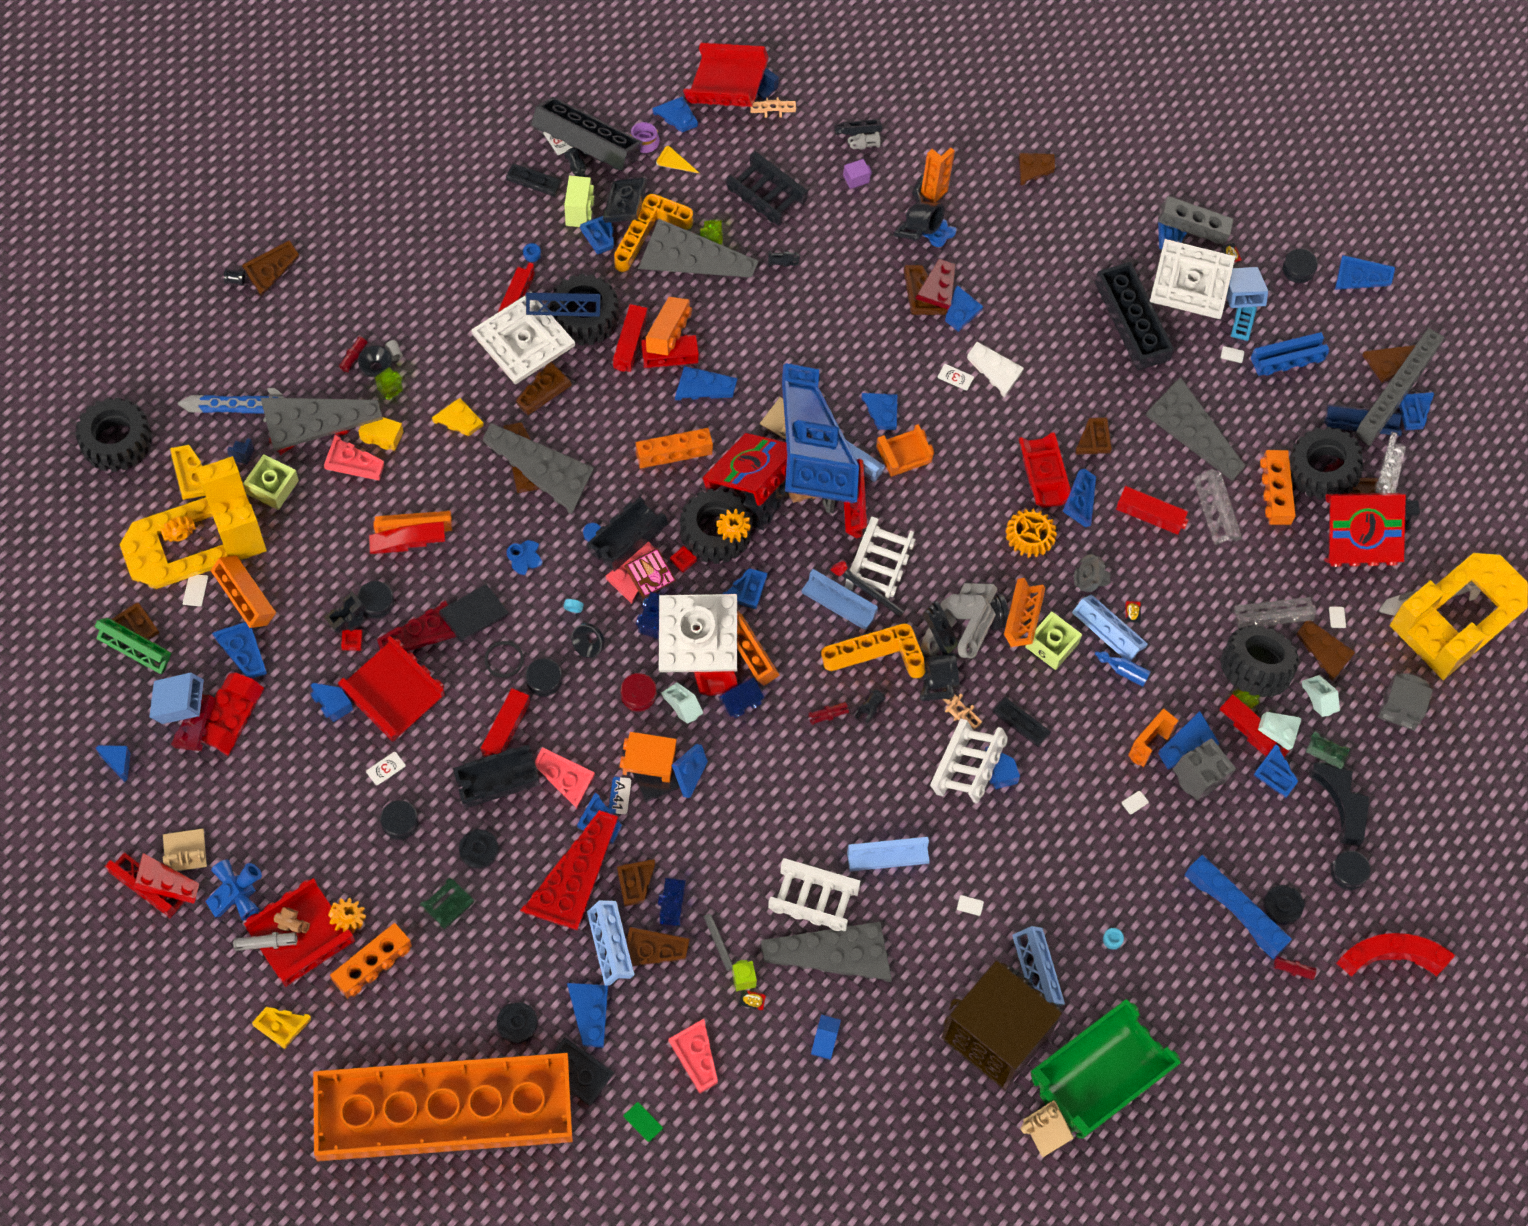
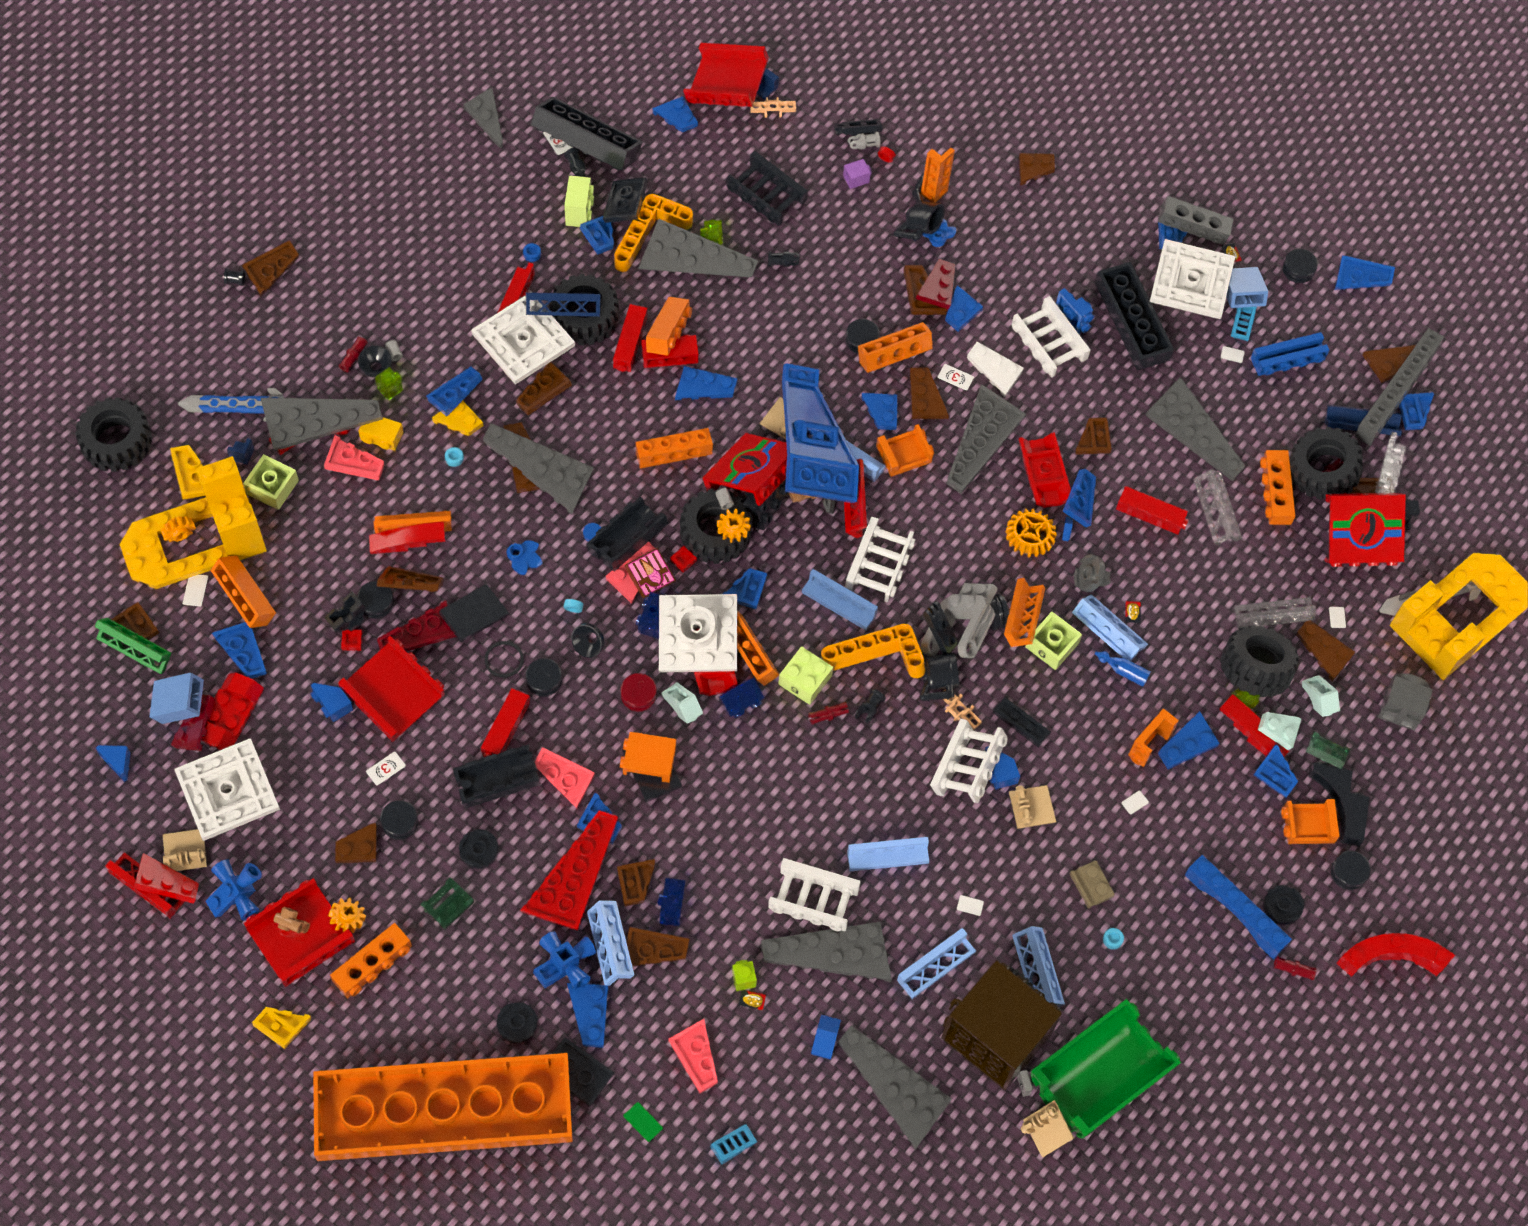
(226, 789): none -> white piece
(274, 940): light grey pin -> none
(358, 846): none -> reddish brown wing
(407, 579): none -> reddish brown wing
(454, 391): none -> blue wing
(454, 457): none -> medium azure tile
(484, 112): none -> dark grey wing
(533, 179): black tile -> none
(564, 961): none -> blue brick
(620, 795): sticker -> none
(647, 134): medium lavender piece -> none
(671, 159): yellow sticker -> none
(689, 769): blue wing -> none
(718, 942): dark grey bar -> none
(723, 1158): none -> dark azure slope
(724, 498): none -> light grey hinge
(805, 675): none -> yellowish green brick
(840, 569): black piece -> none
(861, 332): none -> black head
(886, 154): none -> red tile
(895, 347): none -> orange brick
(903, 1092): none -> dark grey wing
(925, 397): none -> reddish brown wing
(930, 958): none -> light blue fence
(986, 431): none -> dark grey wing
(1025, 1083): none -> light grey tile
(1032, 806): none -> tan hinge
(1059, 323): none -> white fence
(1067, 528): none -> blue tile
(1076, 311): none -> blue plate
(1092, 884): none -> dark tan plate
(1203, 769): dark grey piece -> none
(1310, 823): none -> orange panel

